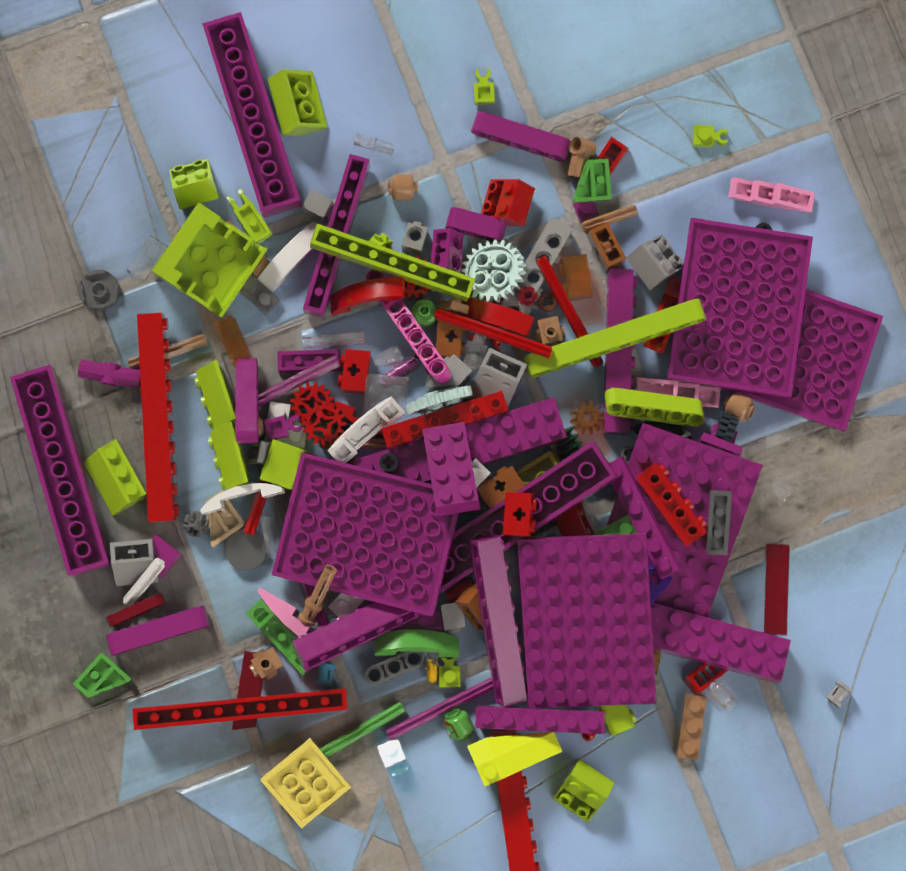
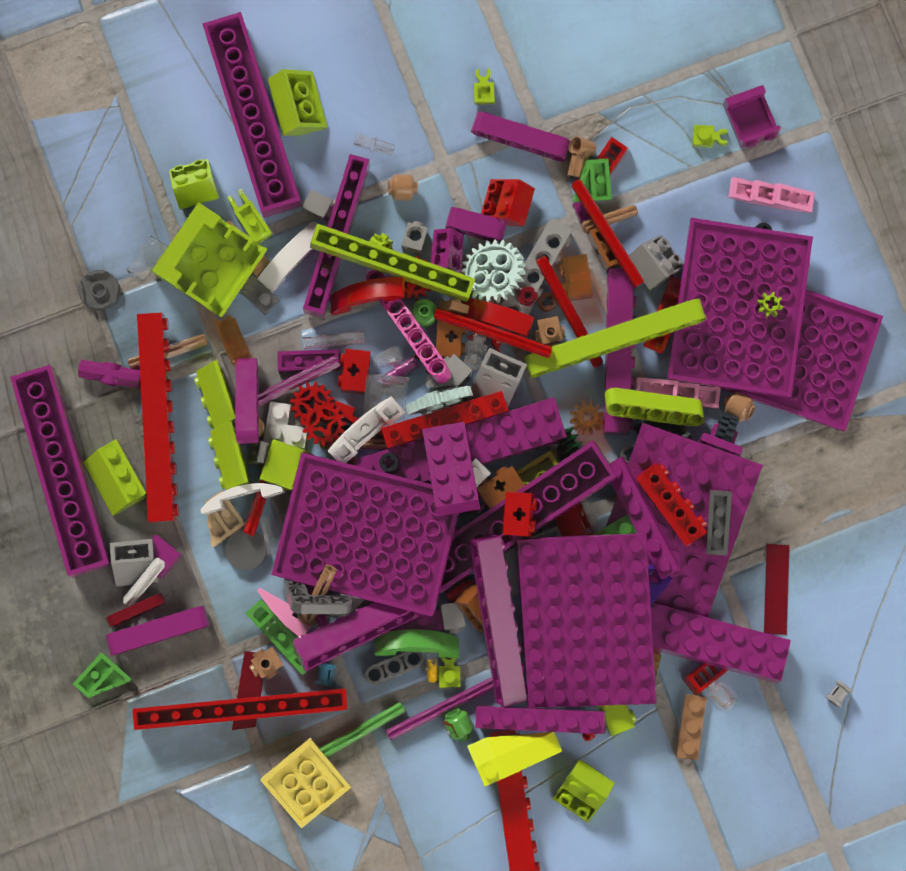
(195, 524): dark grey gear -> none
(279, 427): magenta plate -> none
(303, 603): none -> dark grey beam
(393, 757): clear light blue bracket -> none
(607, 233): none -> red axle
(751, 117): none -> magenta panel
(774, 302): none -> lime gear

